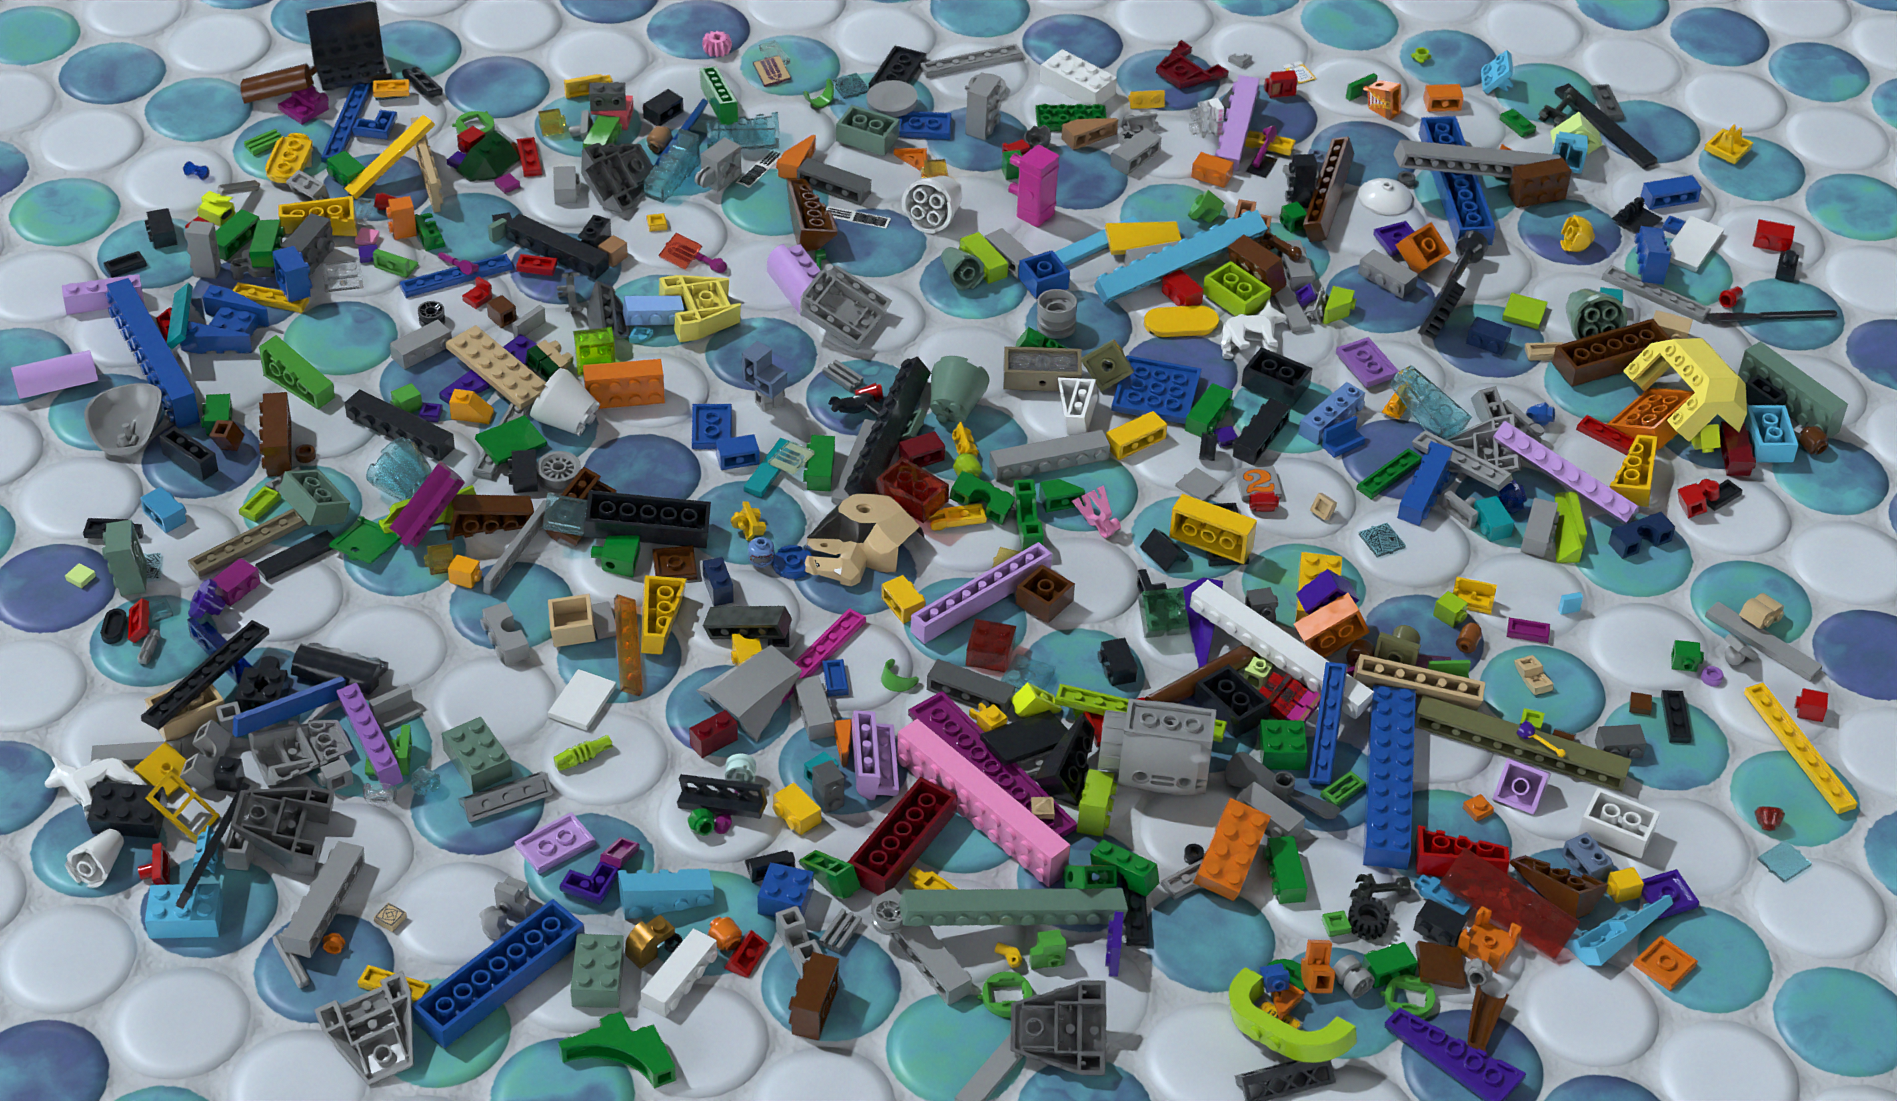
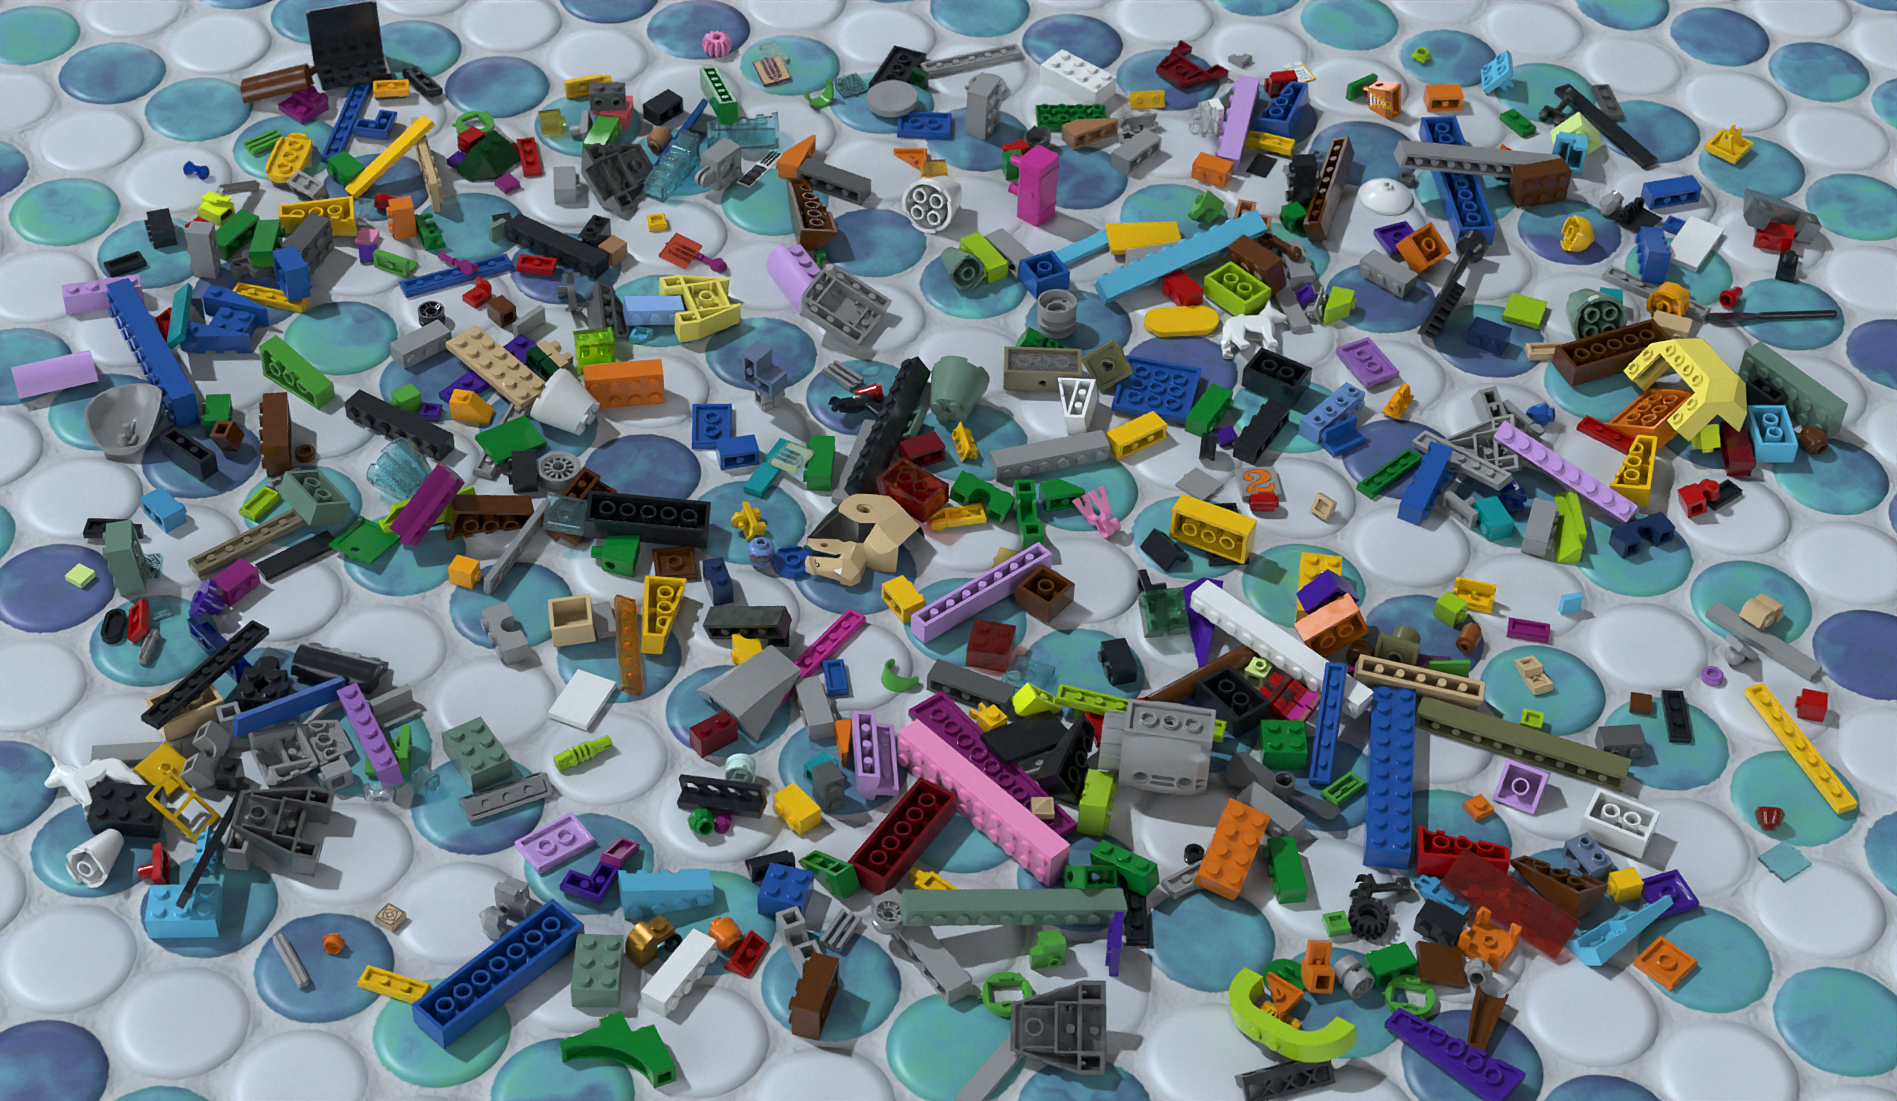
(323, 899): light grey brick -> none
(342, 275): clear brick -> none
(373, 1029): light grey wedge -> none
(439, 558): clear yellow brick -> none
(859, 217): sticker -> none
(867, 130): sand green brick -> none
(920, 78): none -> dark green tile
(967, 463): lime head -> none
(1011, 953): yellow arm -> none
(1262, 602): dark grey brick -> none
(1270, 133): magenta piece -> none
(1275, 978): blue bracket -> none
(1284, 111): none -> blue wedge
(1382, 539): clear light blue piece -> none
(1429, 404): clear light blue wedge -> none
(1527, 731): hinge -> none
(1564, 734): reddish brown tile -> none
(1611, 203): none -> light grey rock
(1669, 299): none -> light orange brick
(1686, 656): green brick -> none
(1761, 207): none -> flat silver wedge

